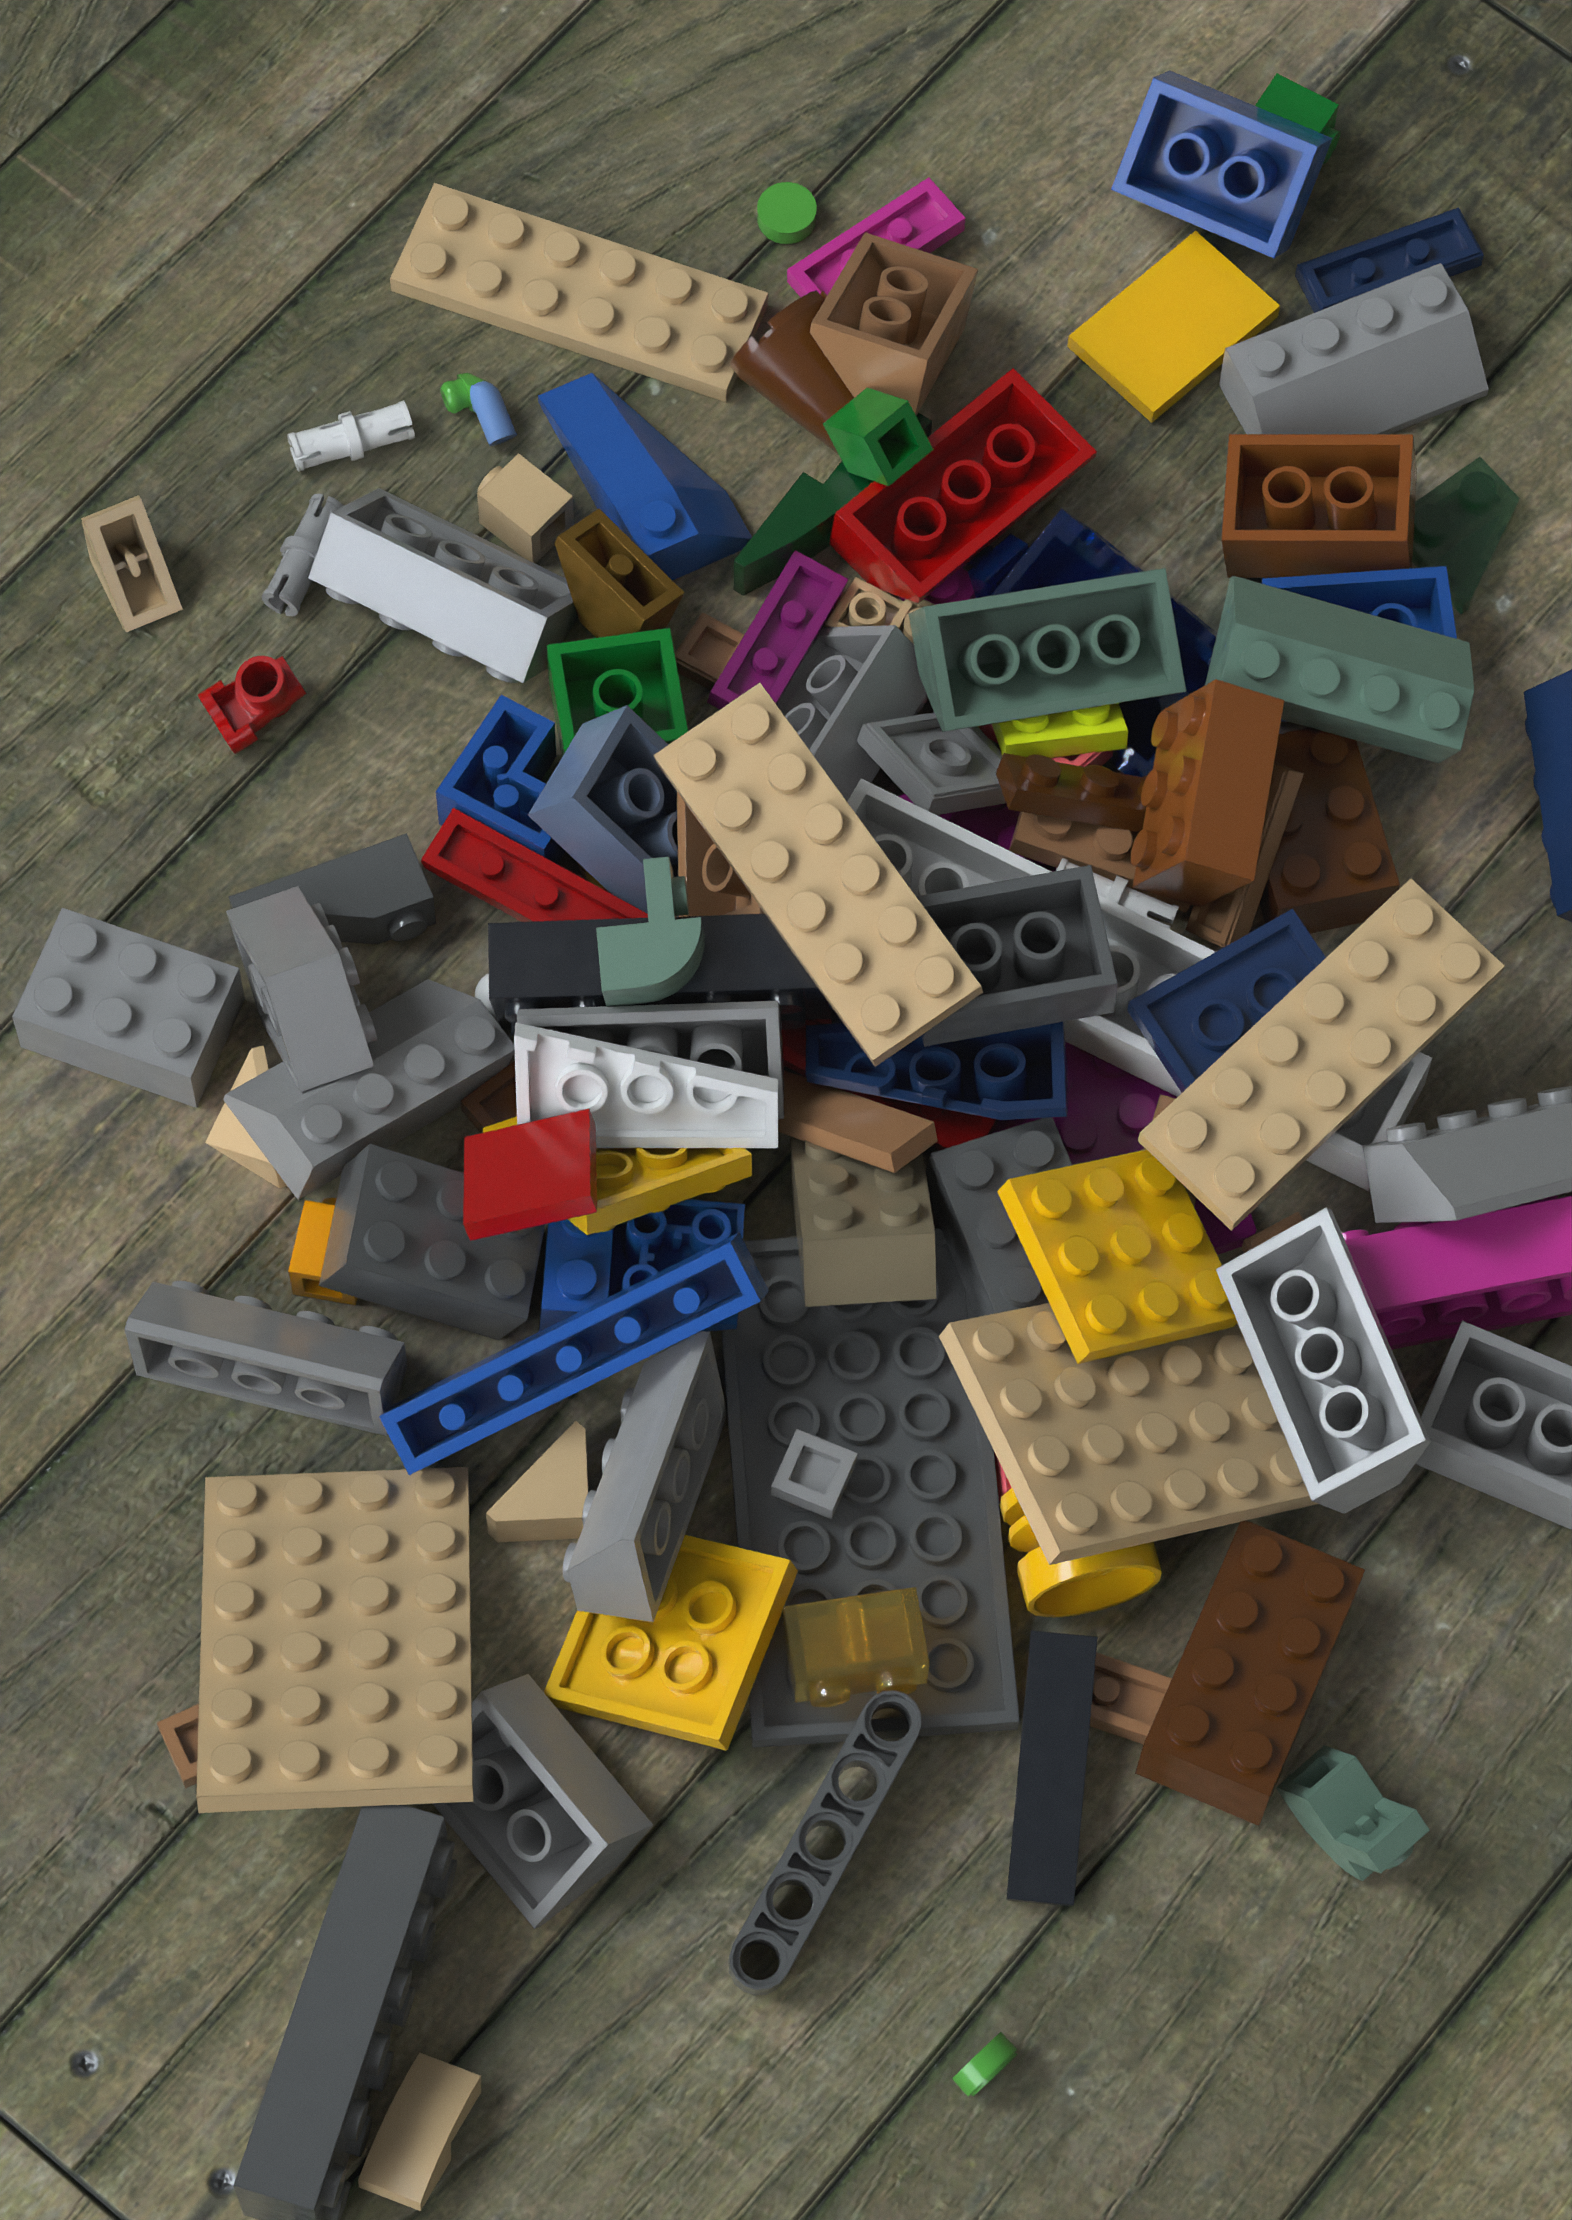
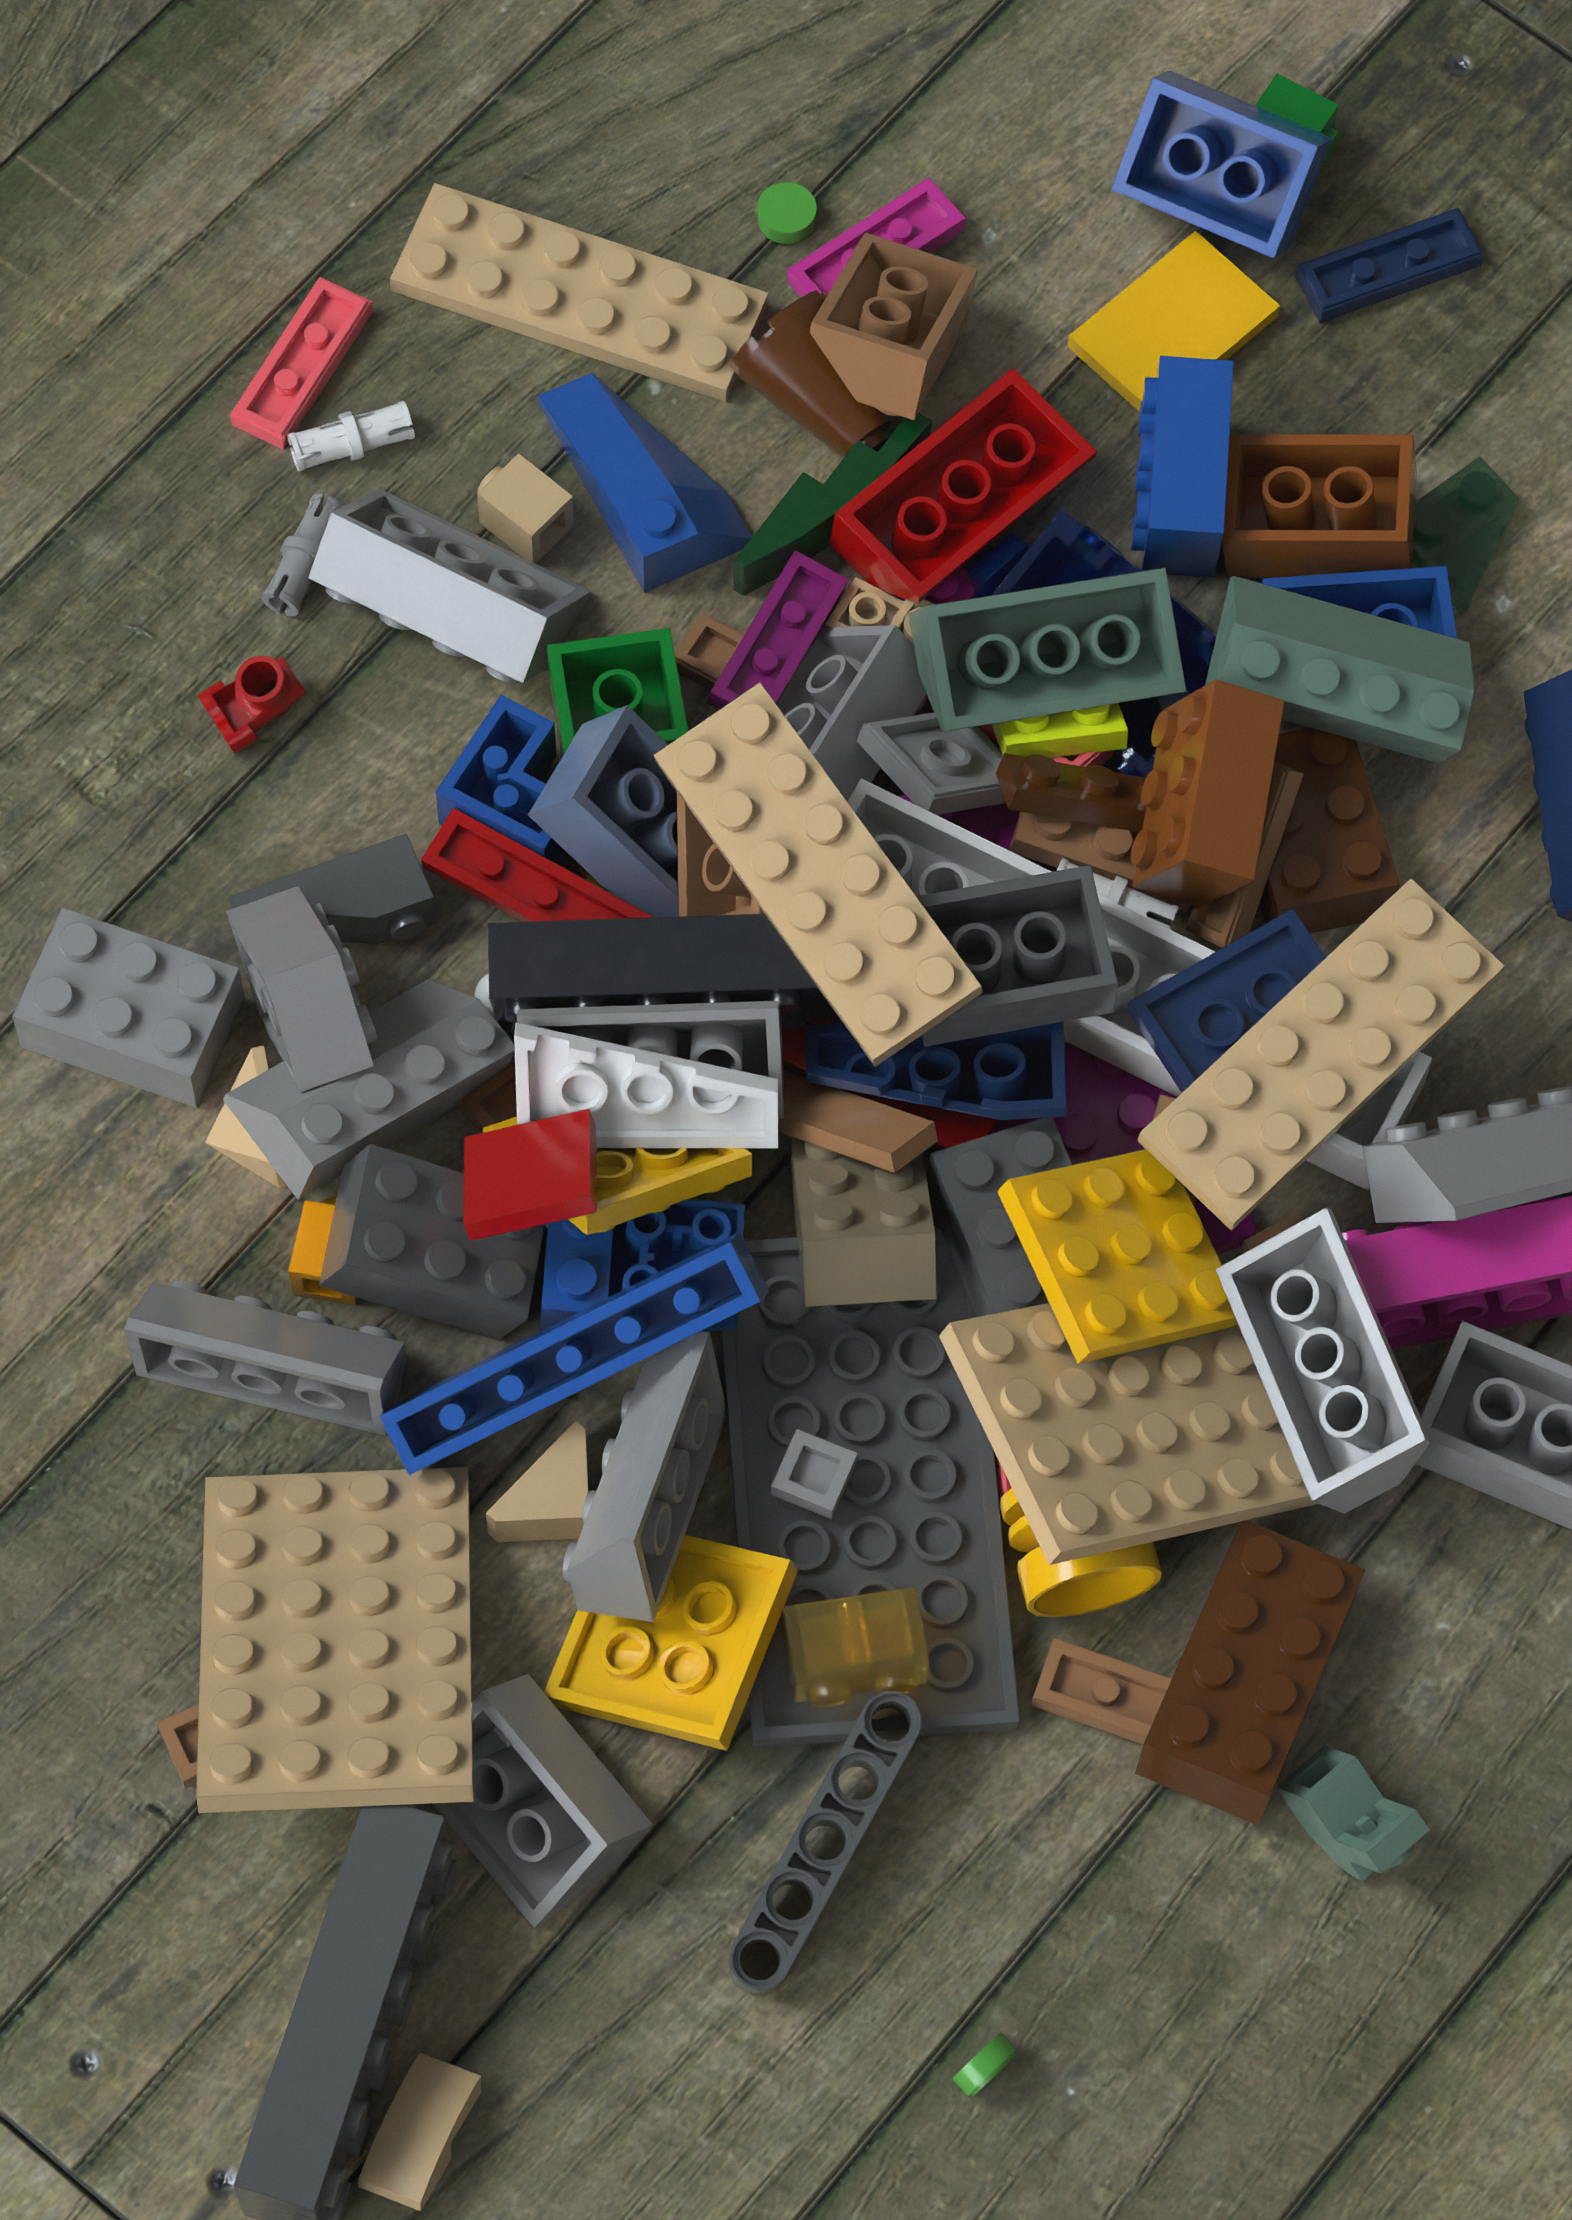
(130, 564): tan slope -> none
(301, 363): none -> coral tile
(483, 400): medium blue arm -> none
(614, 580): pearl gold slope -> none
(655, 957): sand green brick -> none
(878, 436): green brick -> none
(1052, 1768): black tile -> none
(1183, 466): none -> blue brick
(1360, 363): light grey slope -> none

